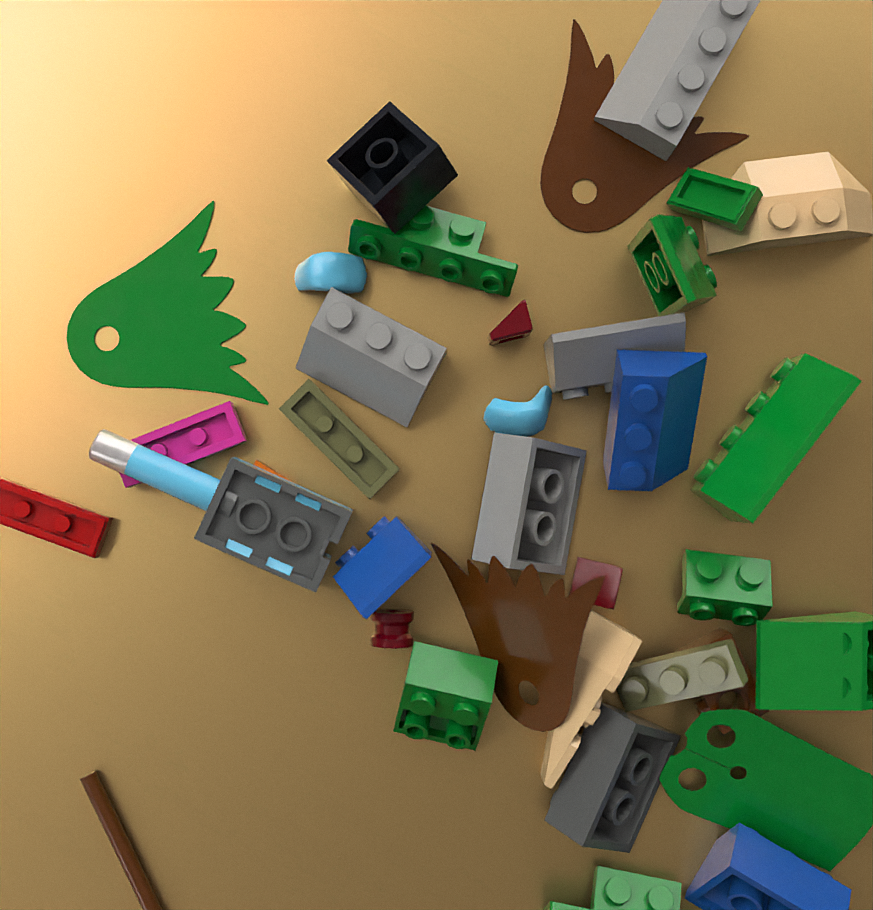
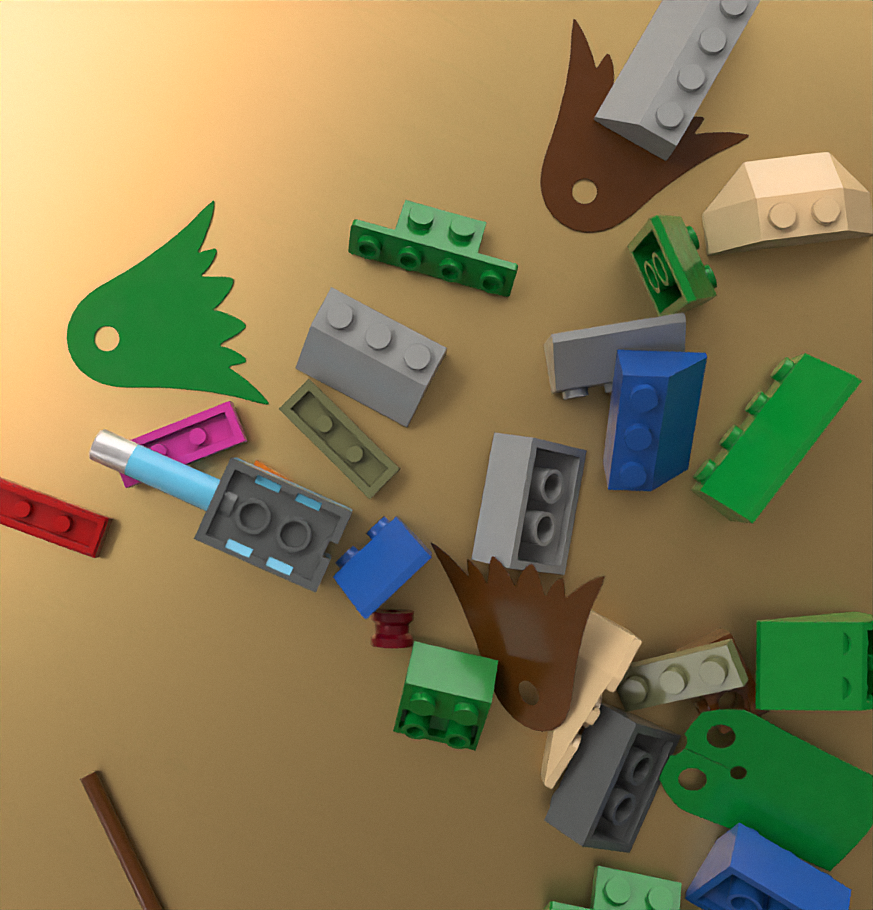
(331, 269): medium azure hair -> none
(393, 167): black brick -> none
(513, 326): dark red slope -> none
(519, 417): medium azure hair -> none
(590, 569): dark red slope -> none
(715, 199): green tile -> none
(725, 587): green bracket -> none

